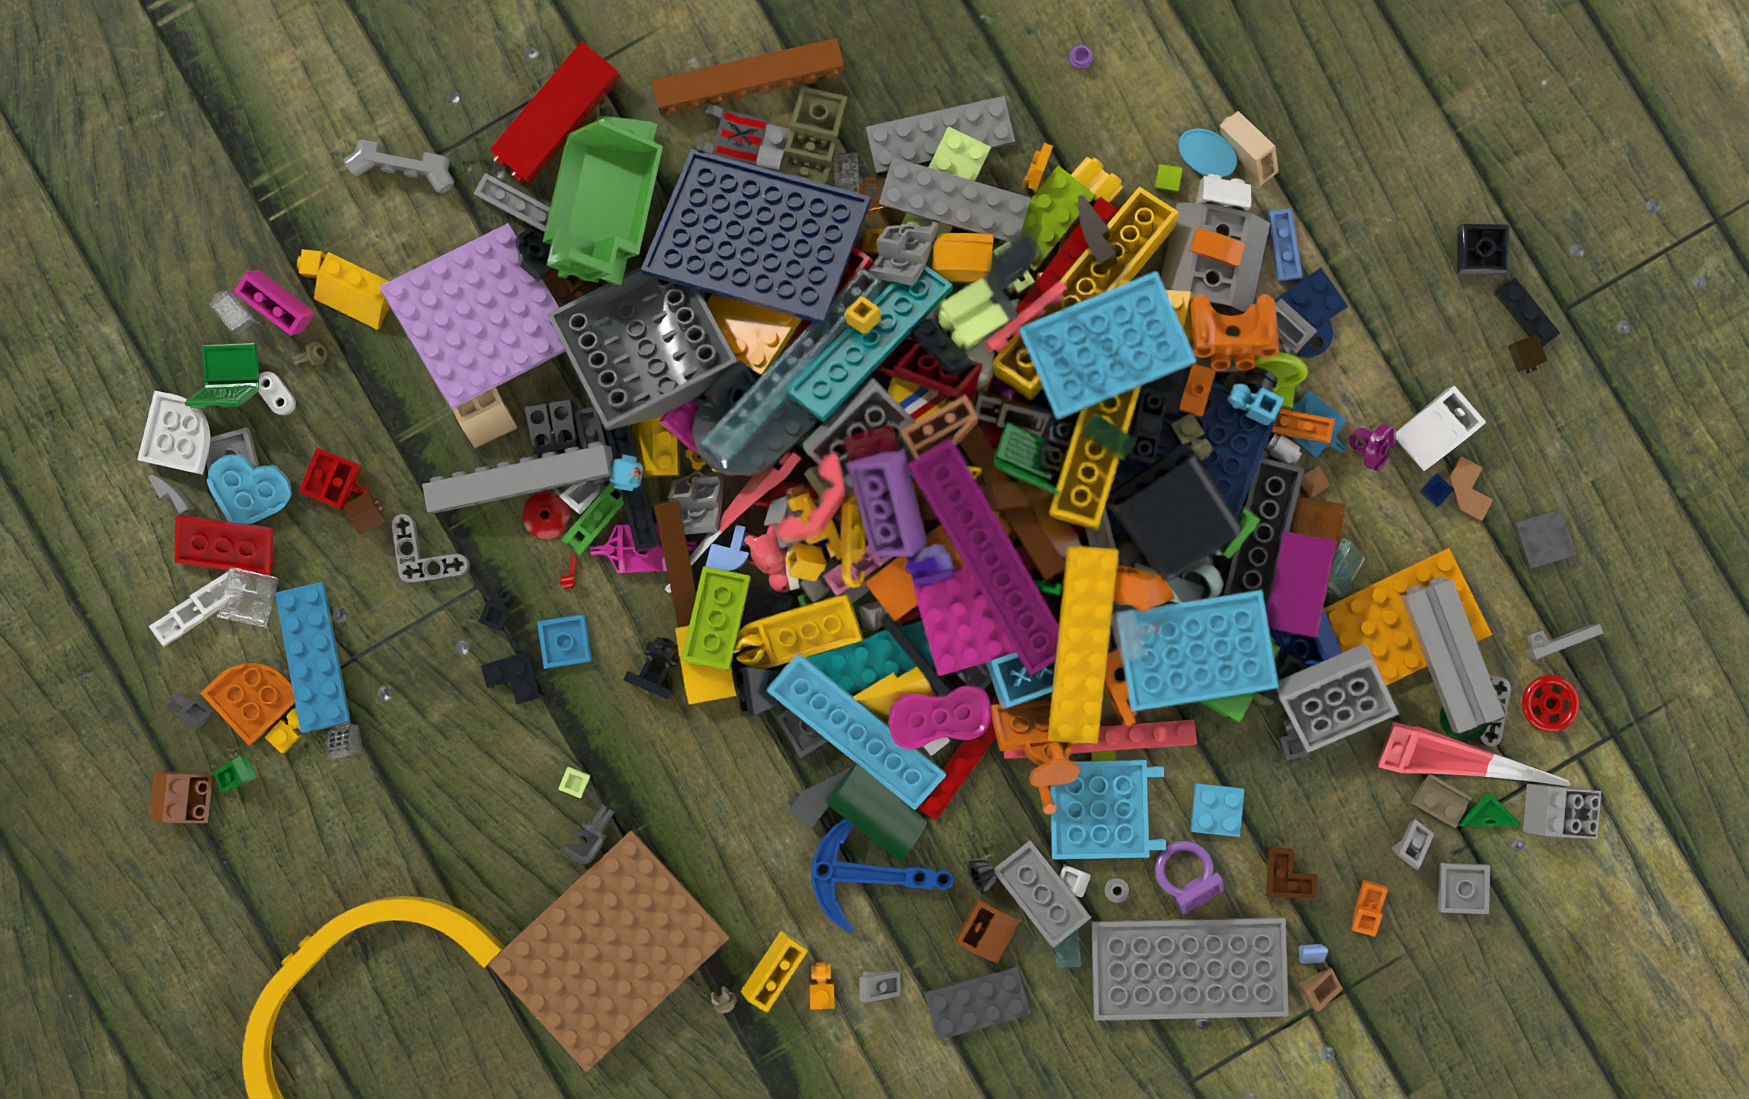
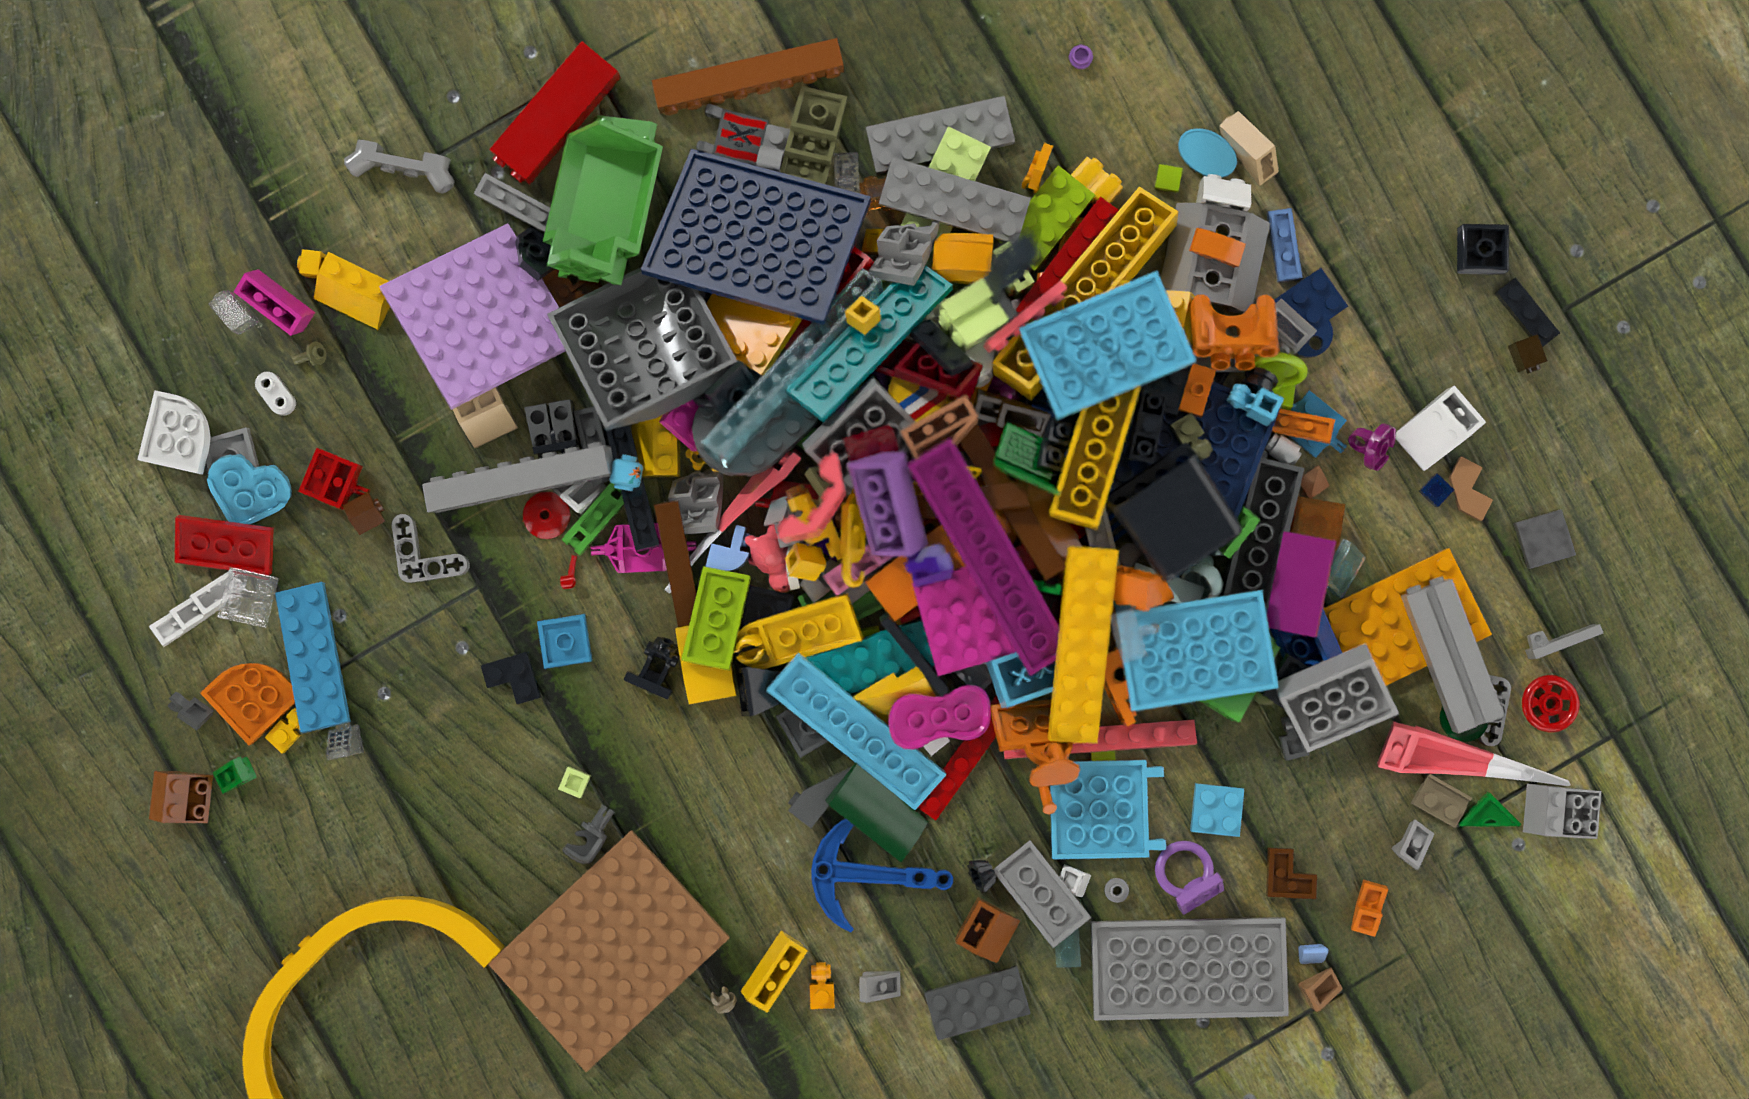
(168, 490): light grey slope -> none
(229, 374): green piece -> none
(495, 613): black plate -> none
(870, 615): white slope -> none
(1096, 236): dark brown slope -> none
(1109, 436): clear green slope -> none
(1464, 888): light grey plate -> none

